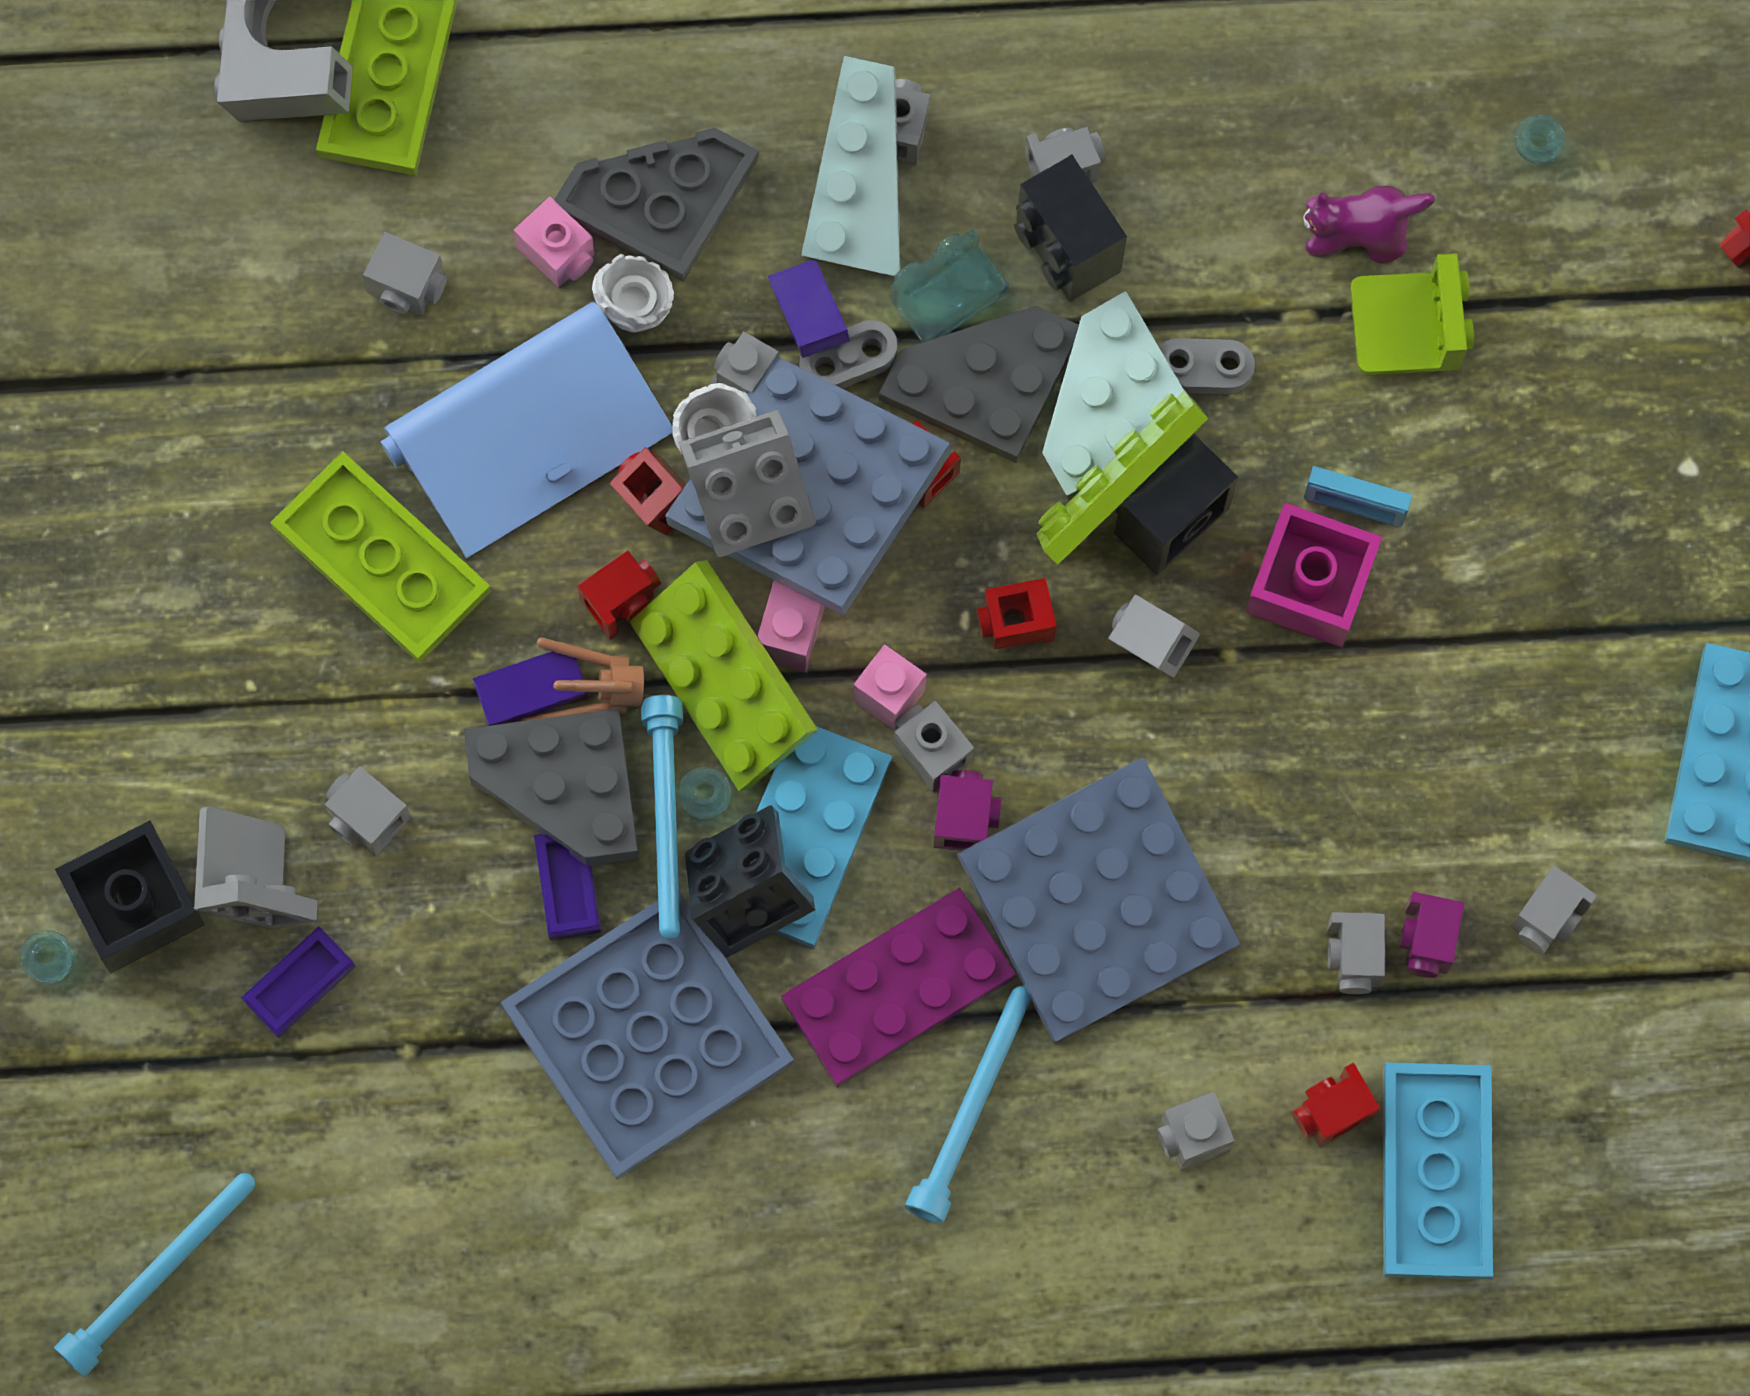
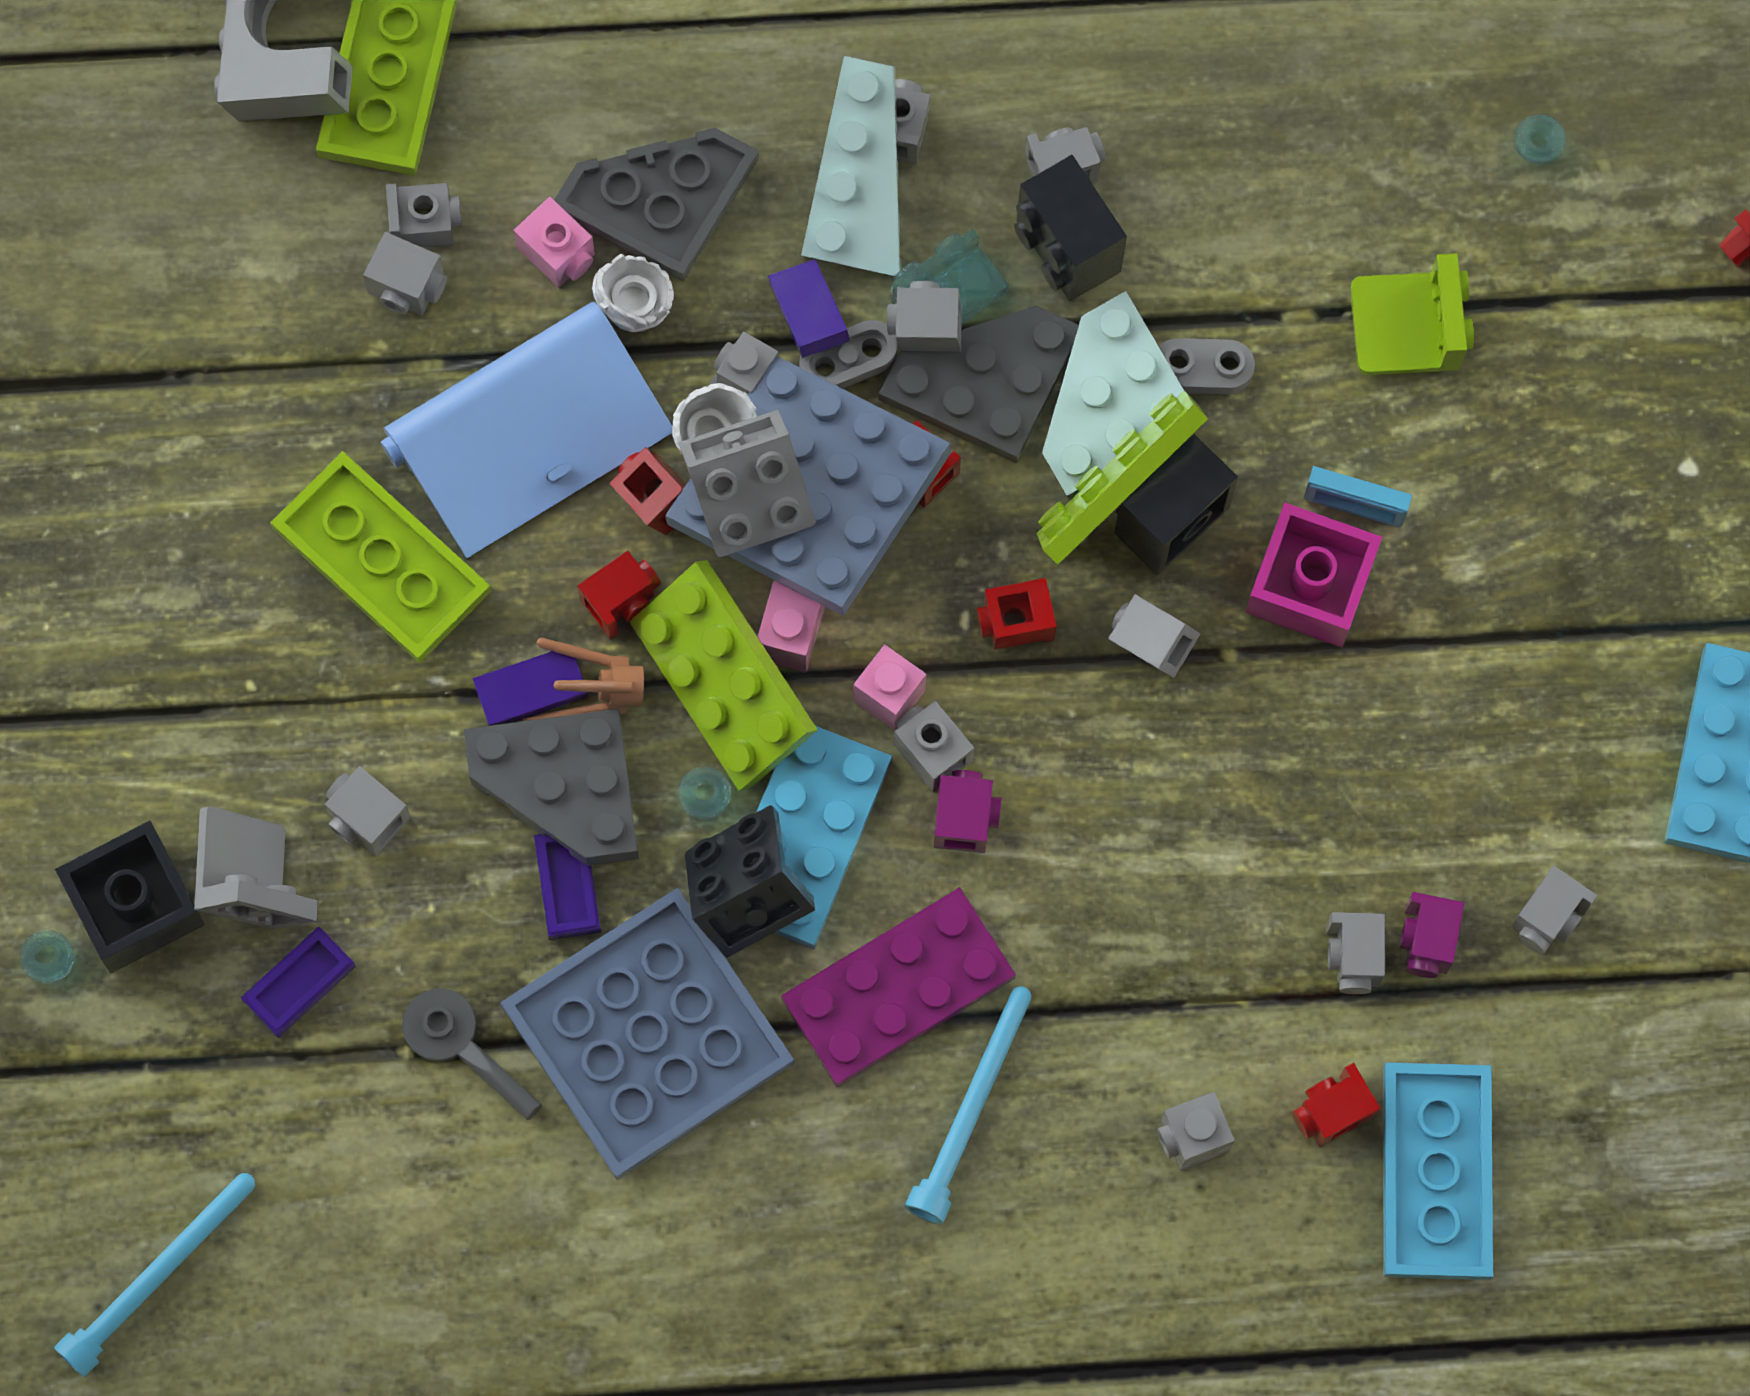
(425, 229): none -> light grey brick
(443, 1027): none -> dark grey piece
(662, 717): medium azure piece -> none
(926, 318): none -> light grey brick
(1098, 899): sand blue plate -> none
(1368, 220): magenta animal -> none

